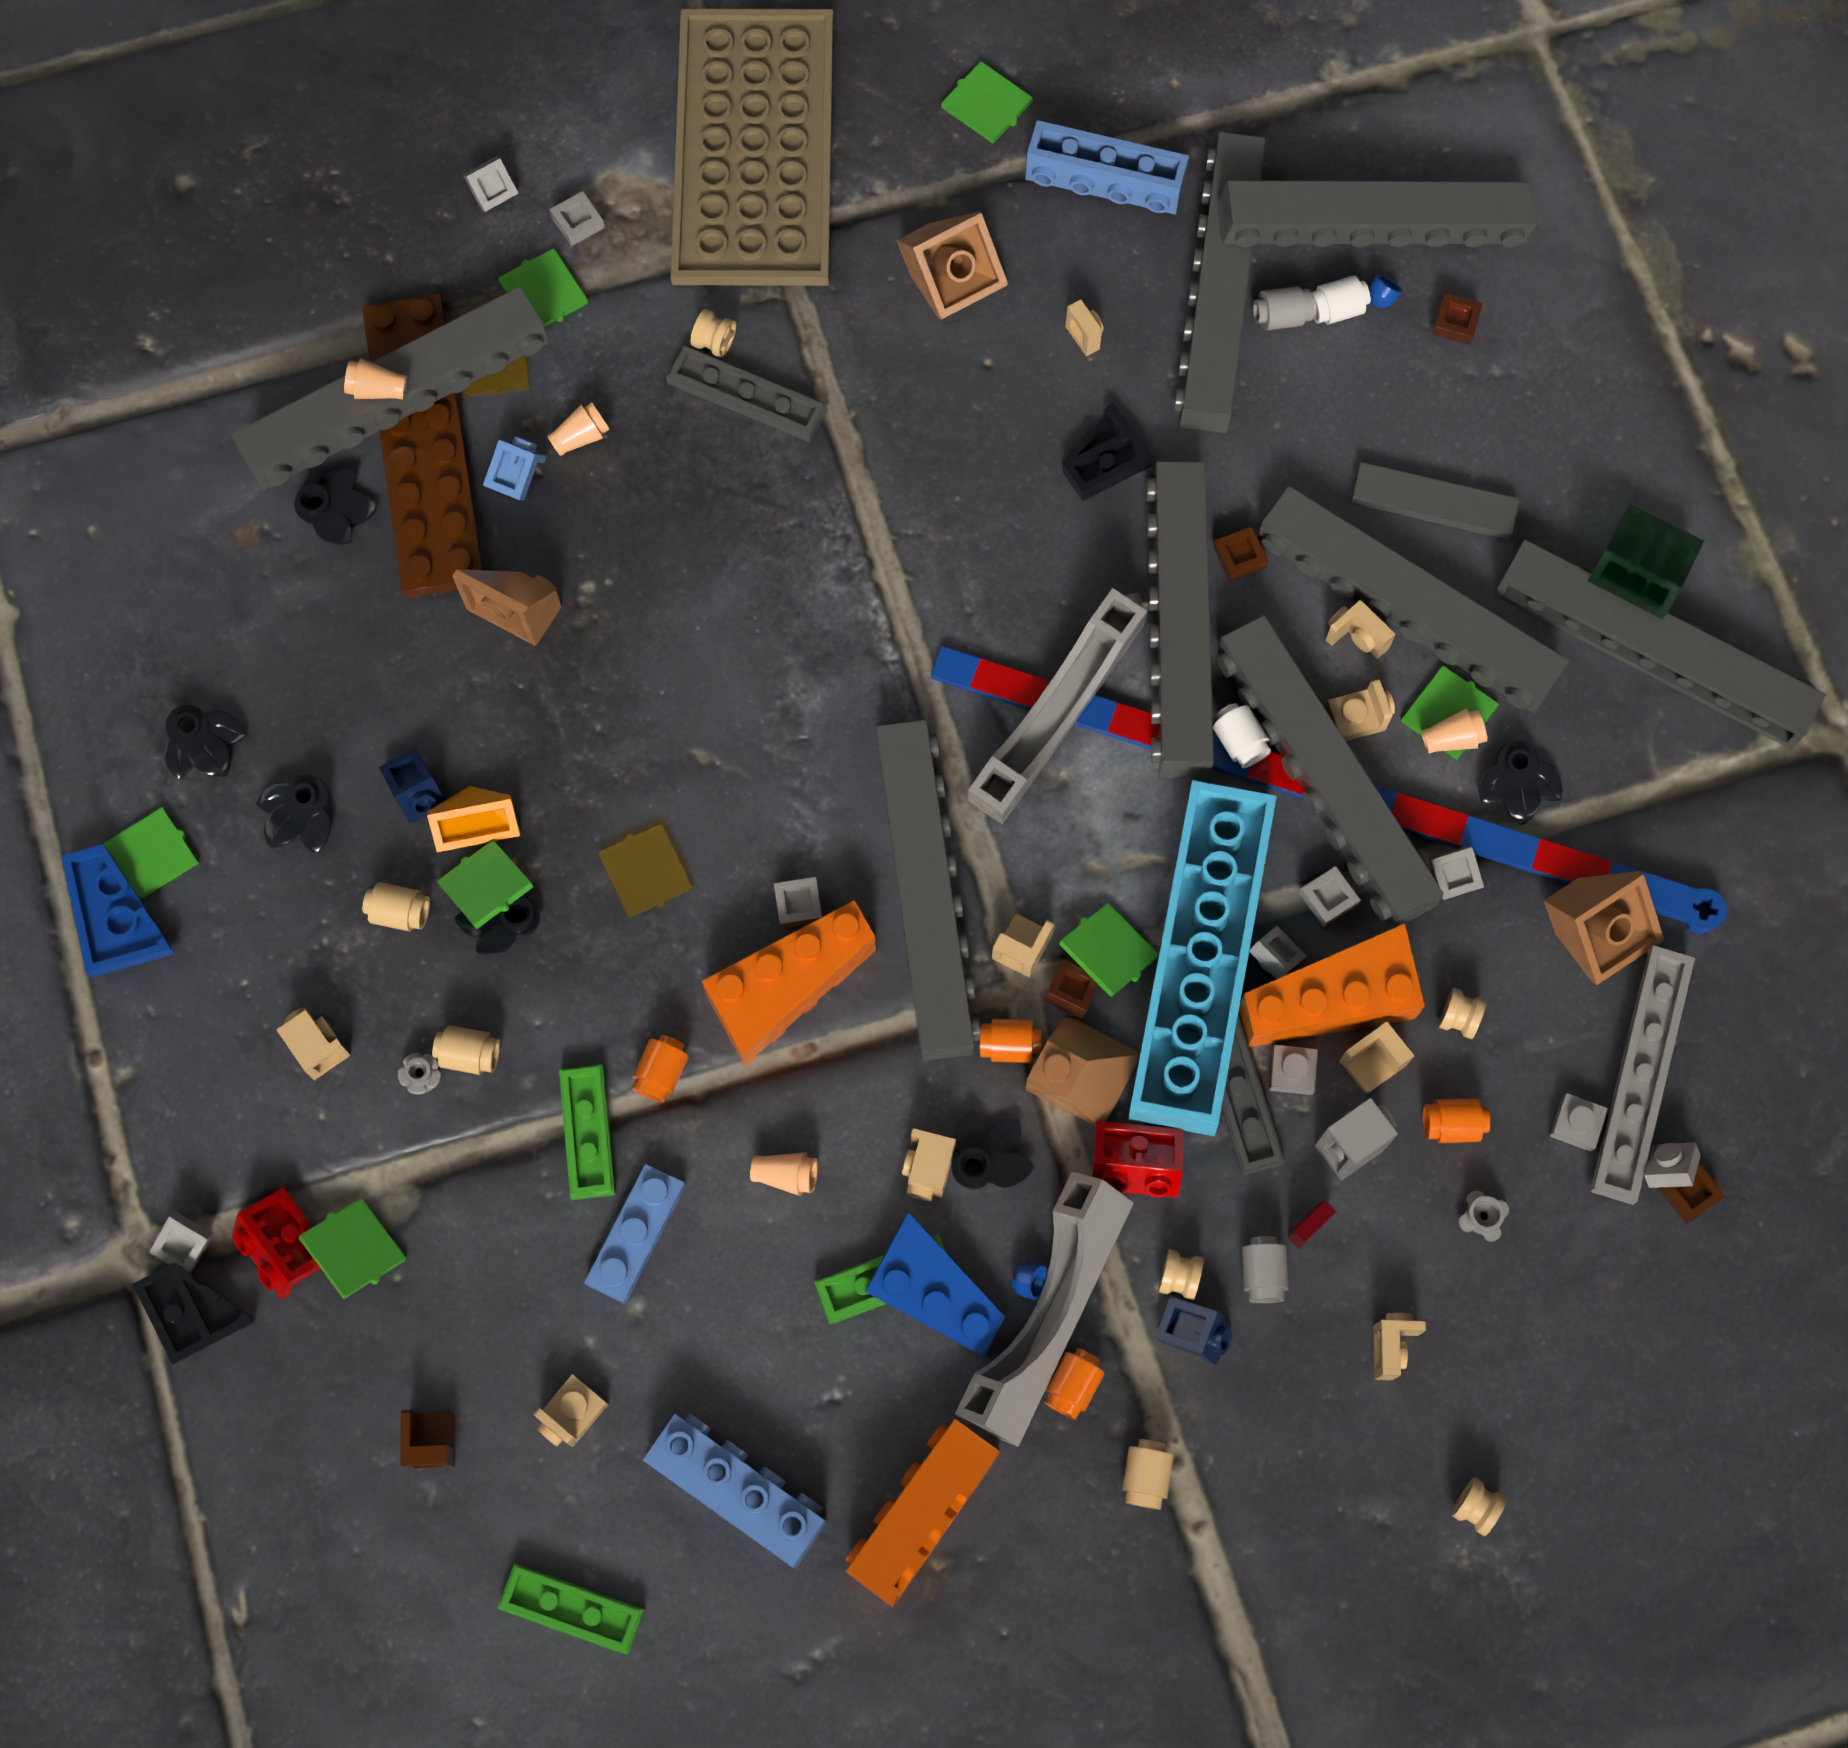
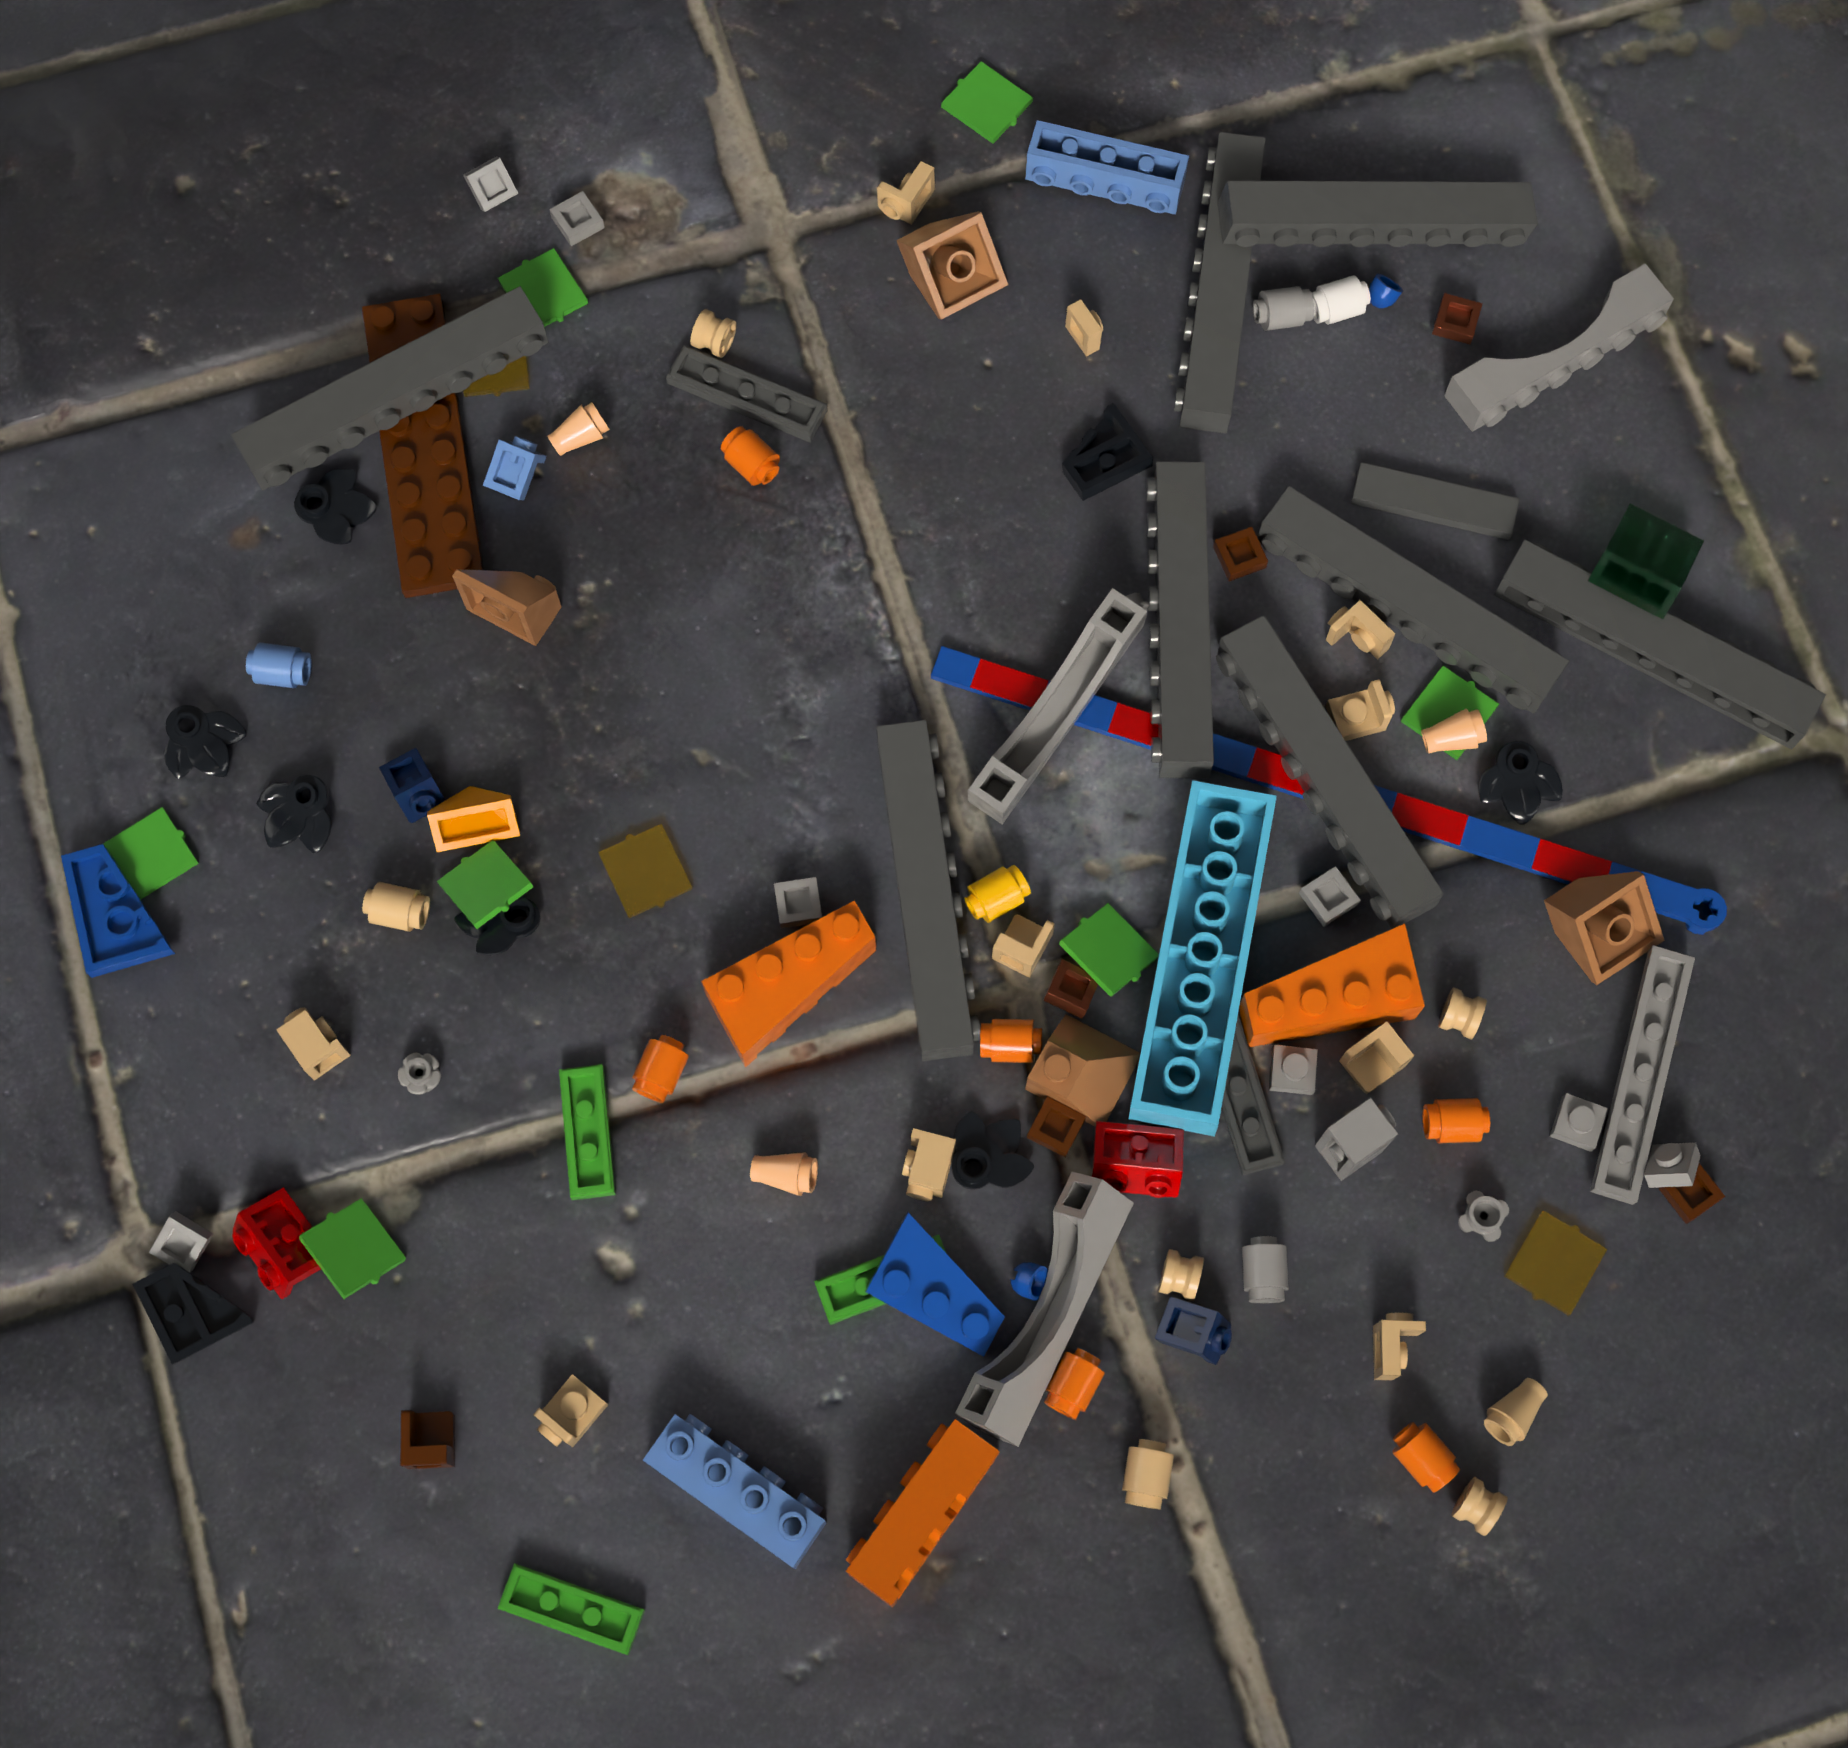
(278, 665): none -> medium blue brick
(372, 381): light nougat cone -> none
(466, 1050): tan brick -> none
(635, 1234): medium blue plate -> none
(750, 456): none -> orange brick
(753, 148): dark tan plate -> none
(910, 197): none -> tan bracket
(997, 893): none -> yellow brick
(1056, 1126): none -> reddish brown plate
(1241, 735): white brick -> none
(1277, 953): light grey plate -> none
(1311, 1224): dark red tile -> none
(1425, 1456): none -> orange brick
(1456, 872): light grey plate -> none
(1495, 386): none -> light grey arch
(1514, 1413): none -> tan cone
(1555, 1263): none -> clear yellow piece

